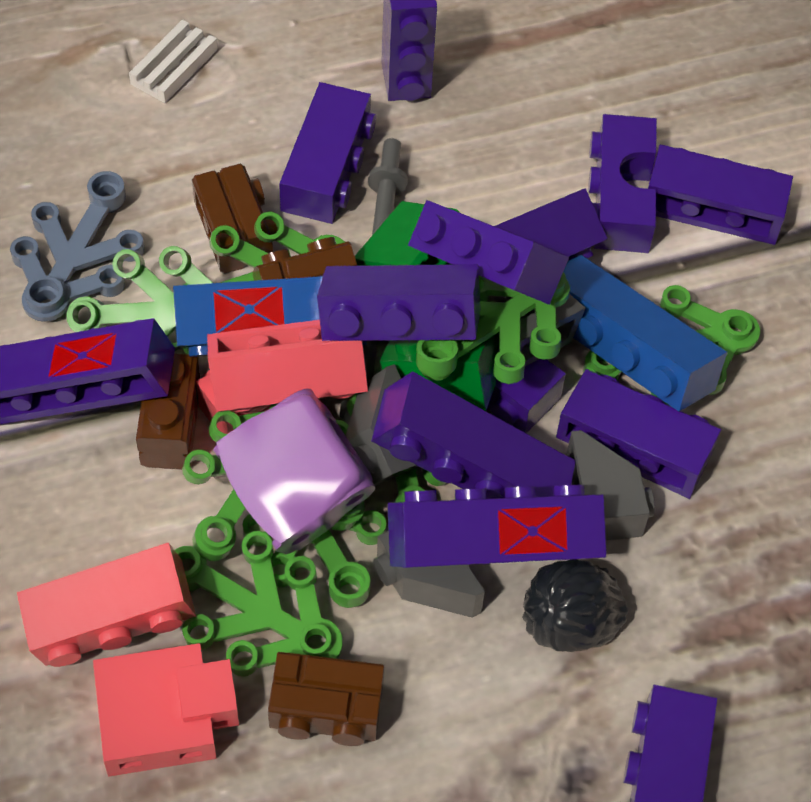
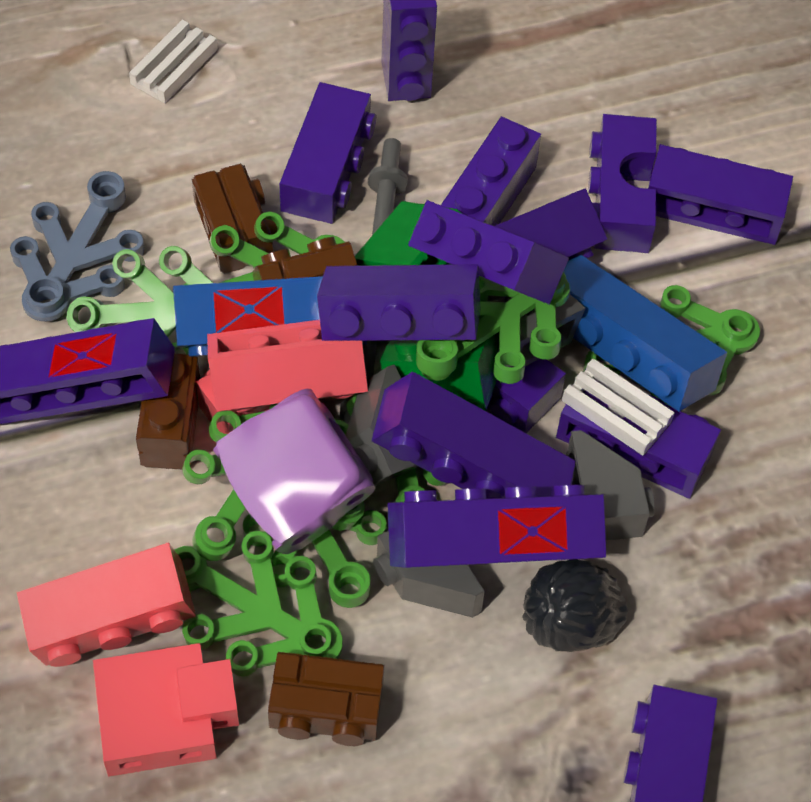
(496, 173): none -> dark purple brick
(621, 399): none -> white tile

